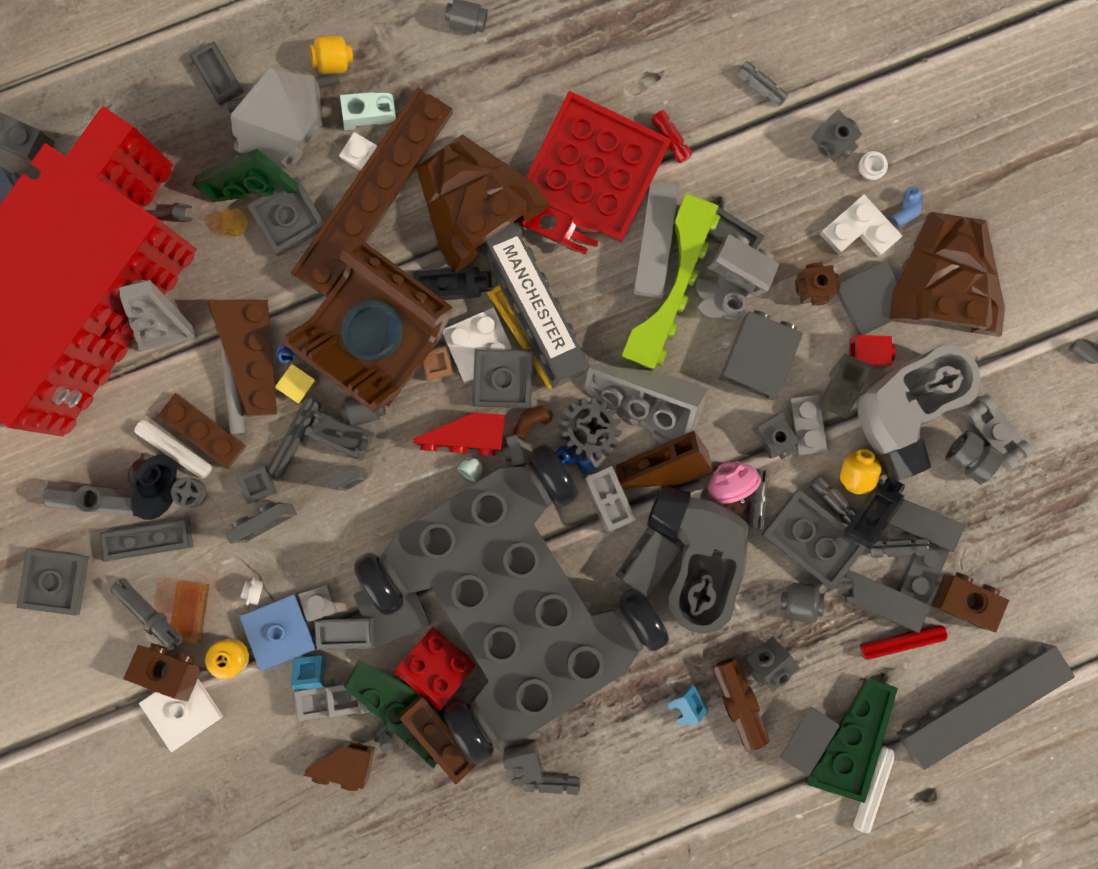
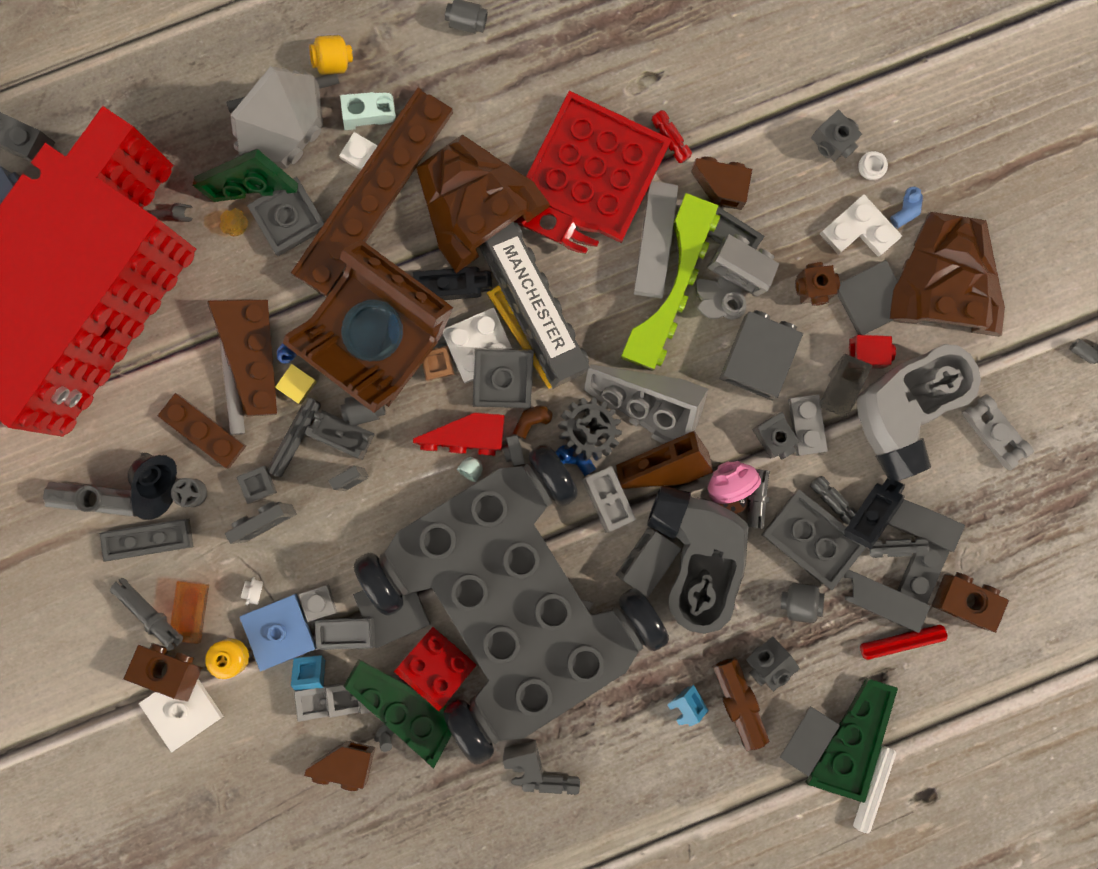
(52, 582): dark grey plate -> none
(153, 316): light grey wing -> none
(173, 449): white axle -> none
(216, 73): dark grey tile -> none
(436, 739): reddish brown plate -> none
(723, 183): none -> reddish brown slope
(762, 84): dark grey axle -> none
(860, 471): yellow head -> none
(978, 460): dark grey wheel -> none
(985, 704): dark grey brick -> none

